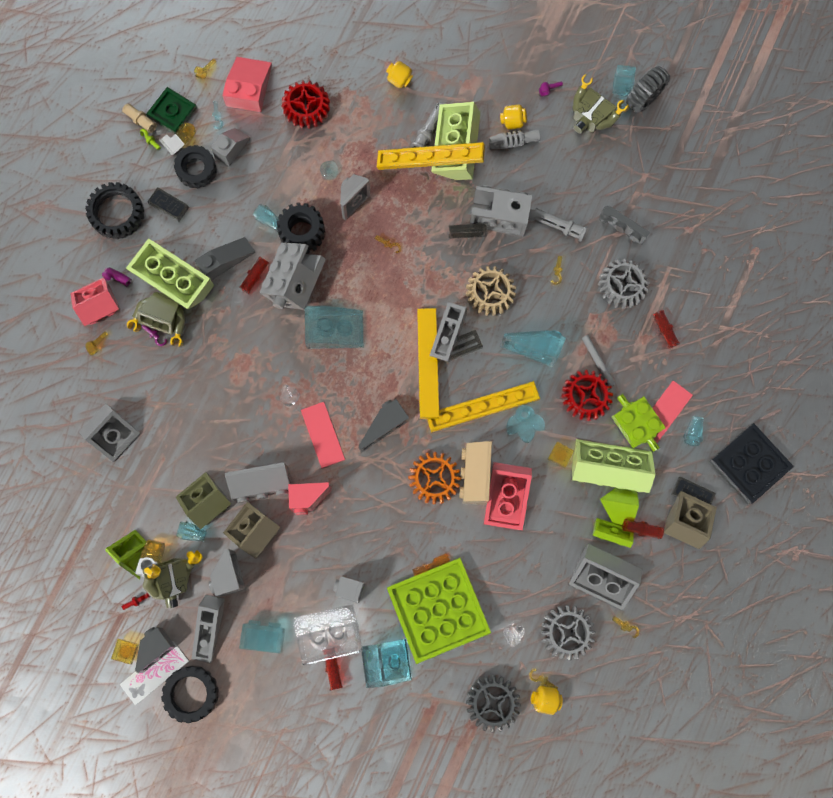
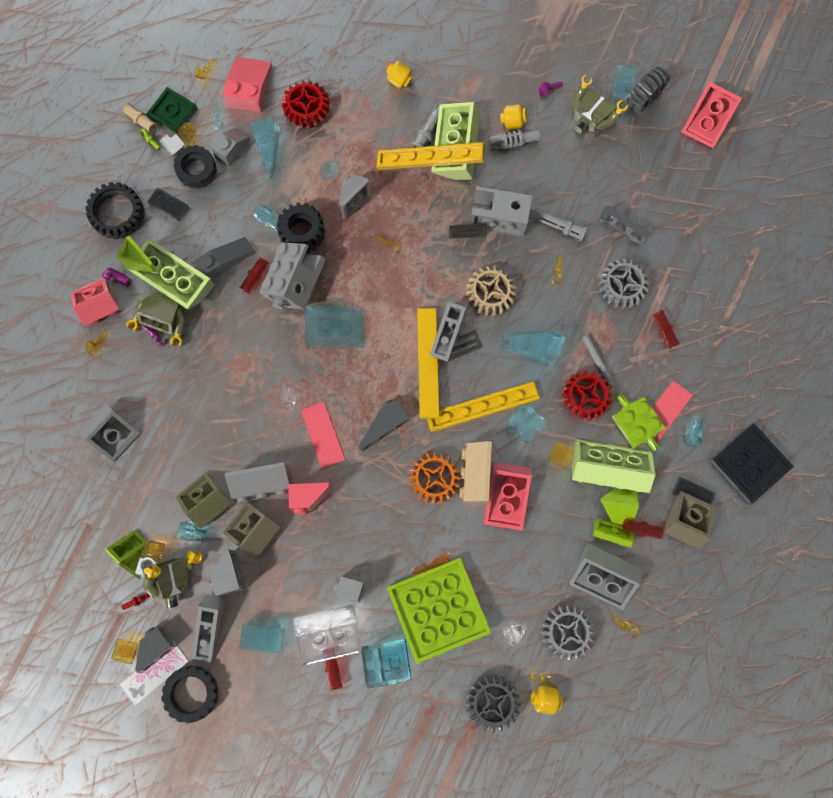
(133, 257): none -> lime slope
(267, 141): none -> clear light blue slope
(711, 115): none -> coral slope

